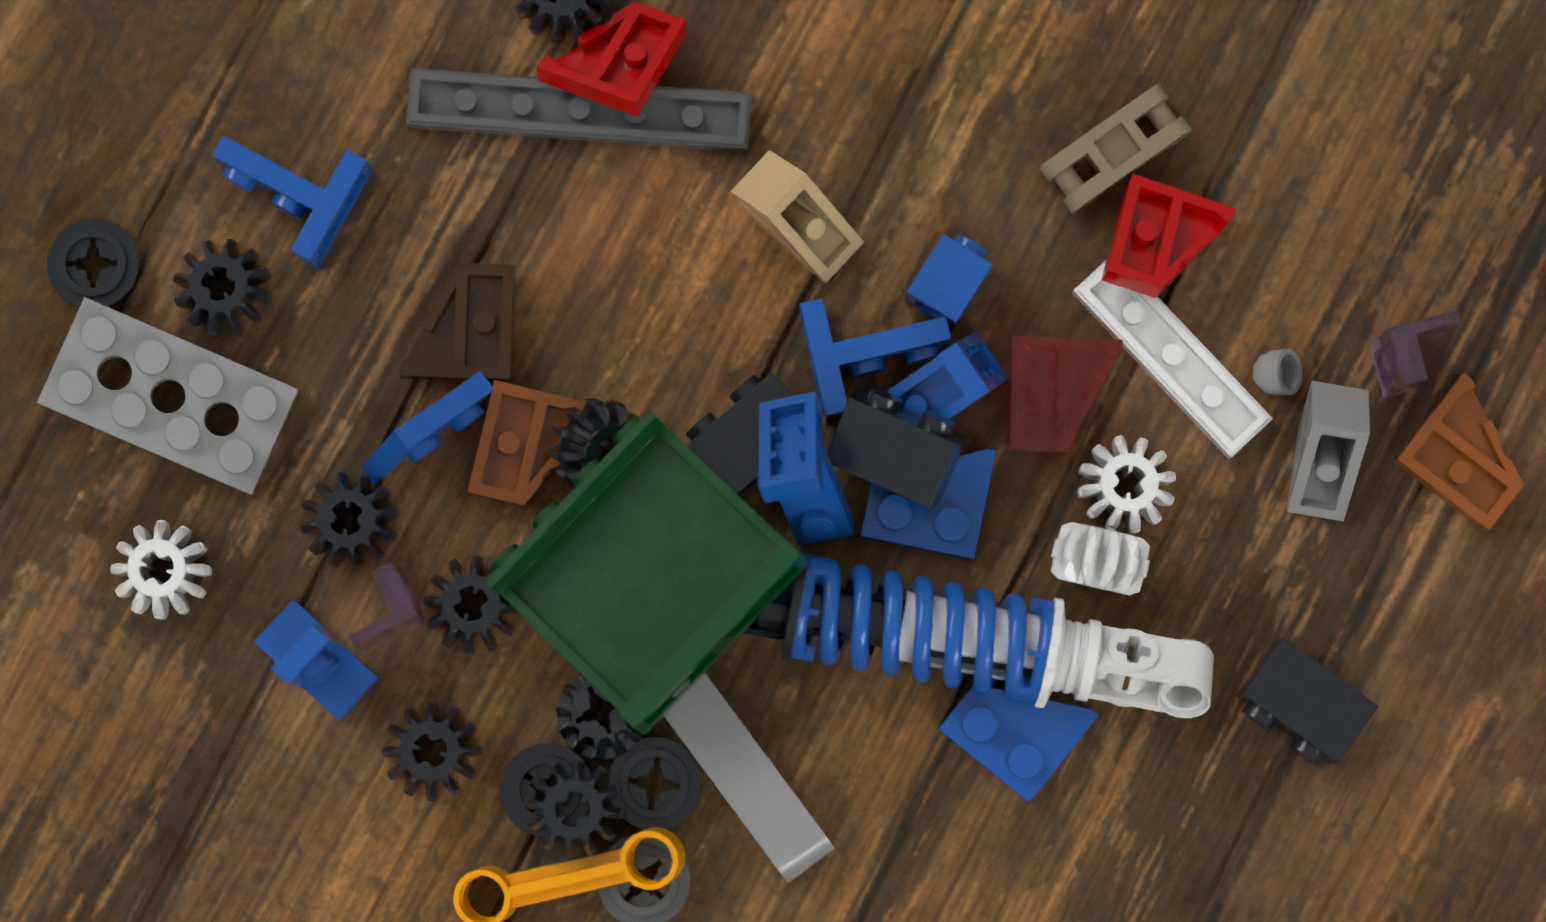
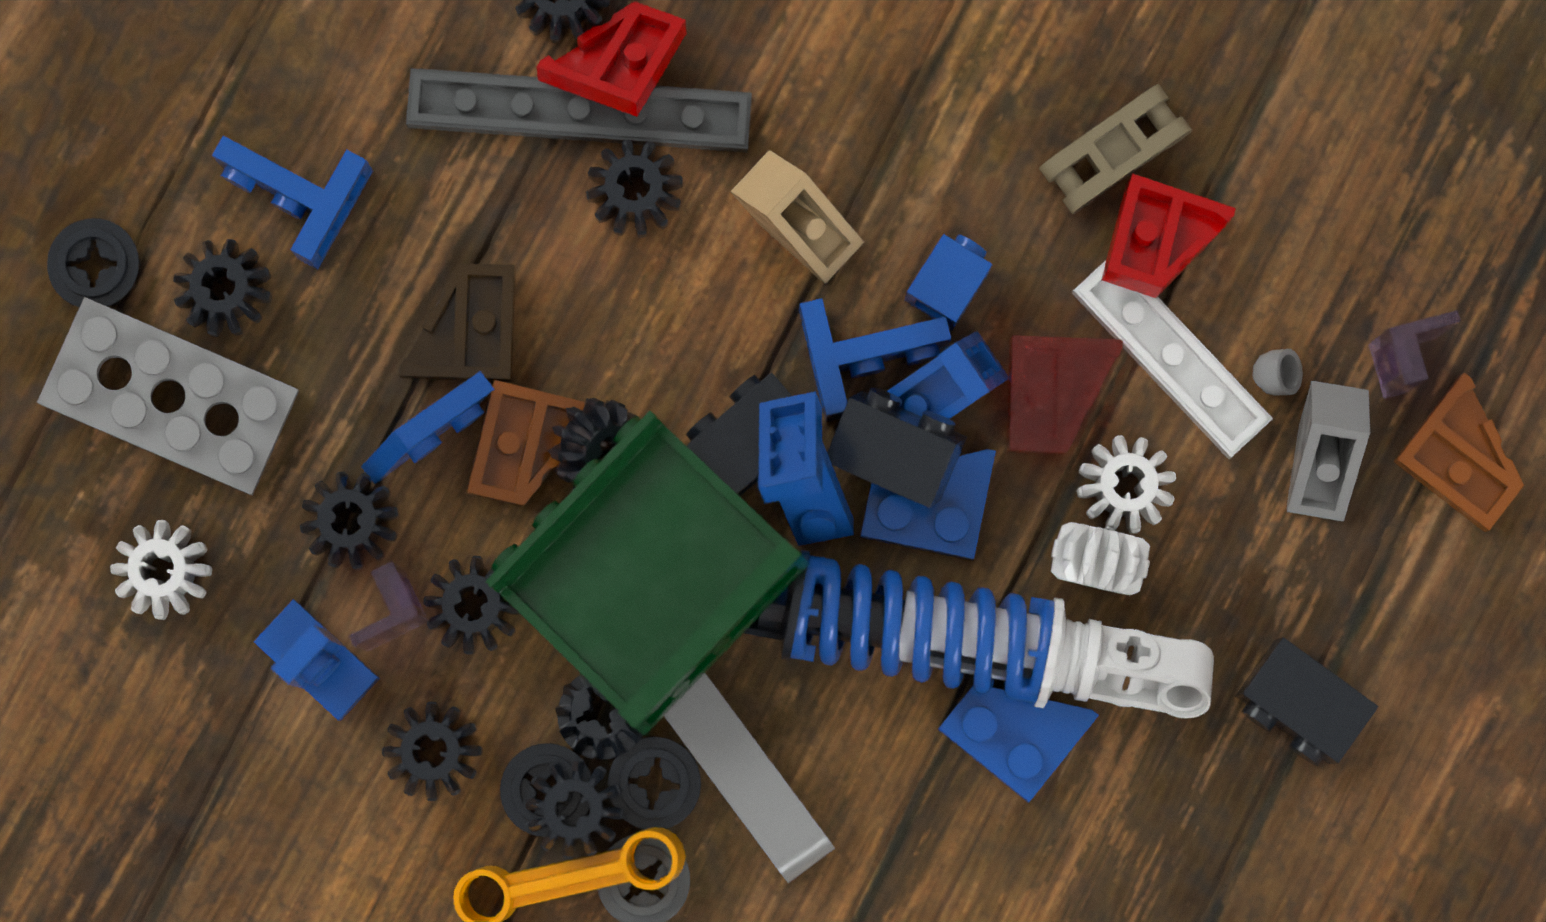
(654, 180): none -> black gear

